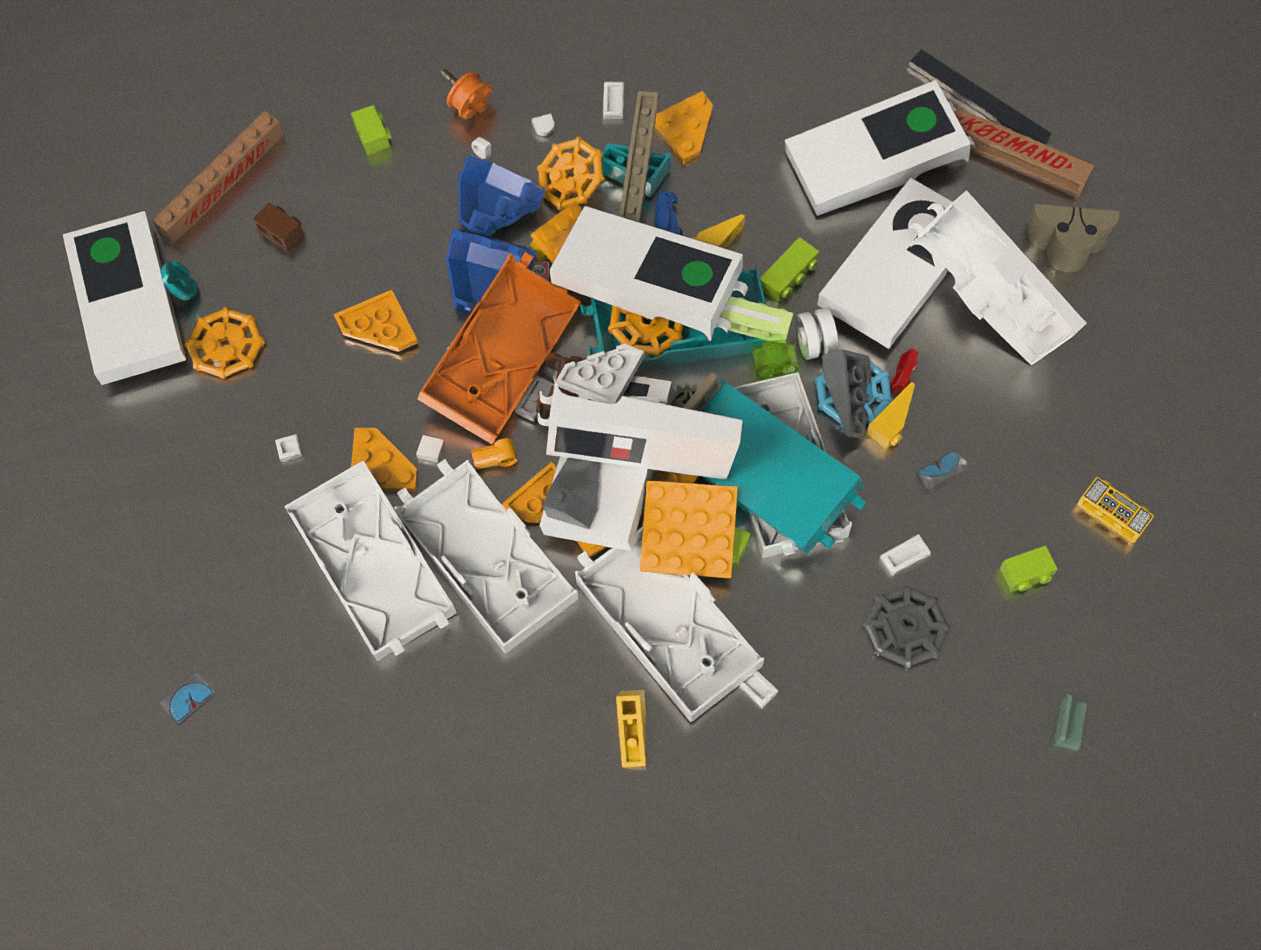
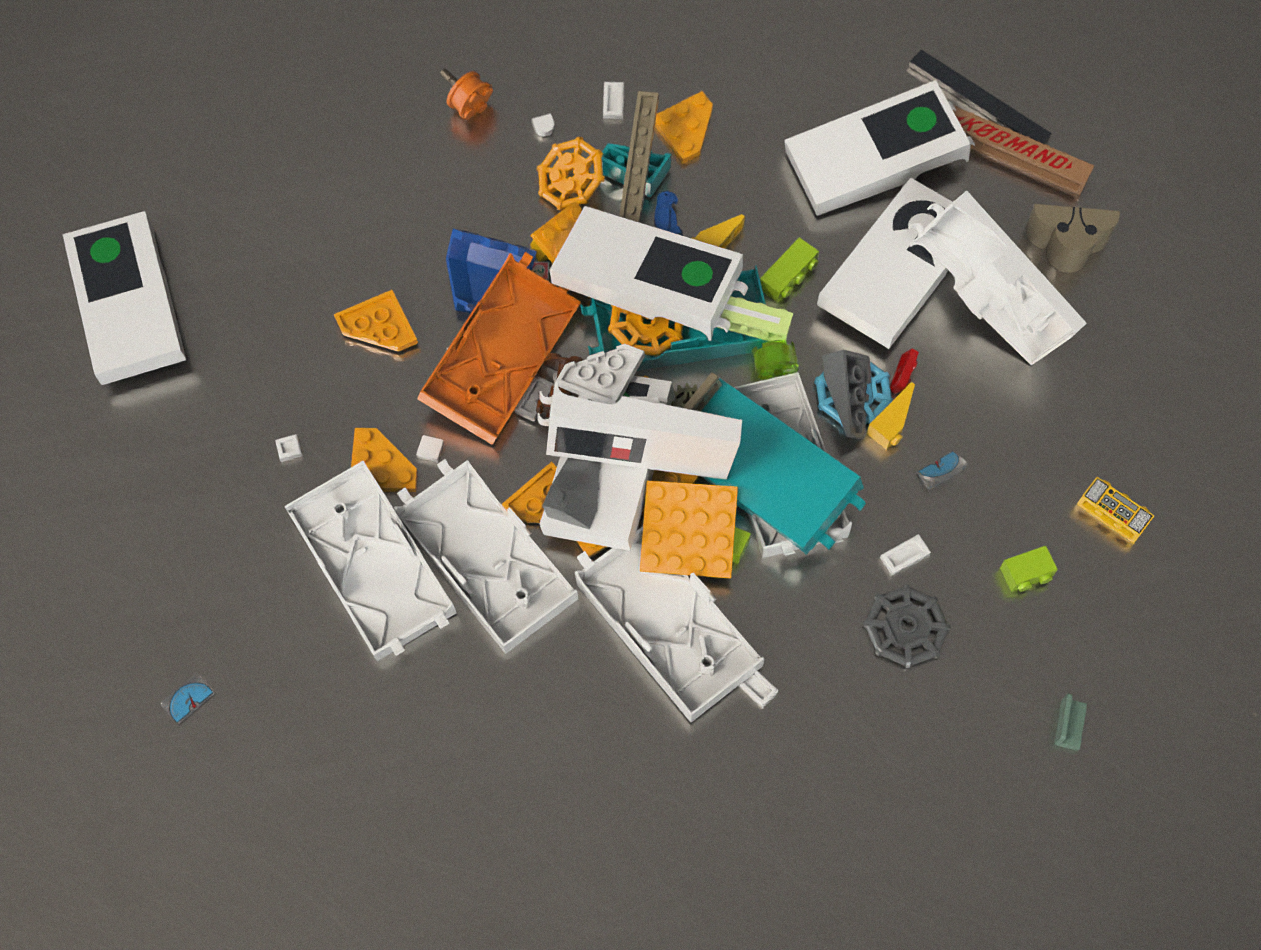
(178, 281): teal tile -> none
(218, 177): medium nougat brick -> none
(224, 331): light orange plate -> none
(278, 226): reddish brown brick -> none
(370, 129): lime brick -> none
(482, 148): white tile -> none
(494, 196): blue panel -> none
(500, 454): light orange piece -> none
(632, 727): yellow slope -> none
(816, 333): white wheel -> none

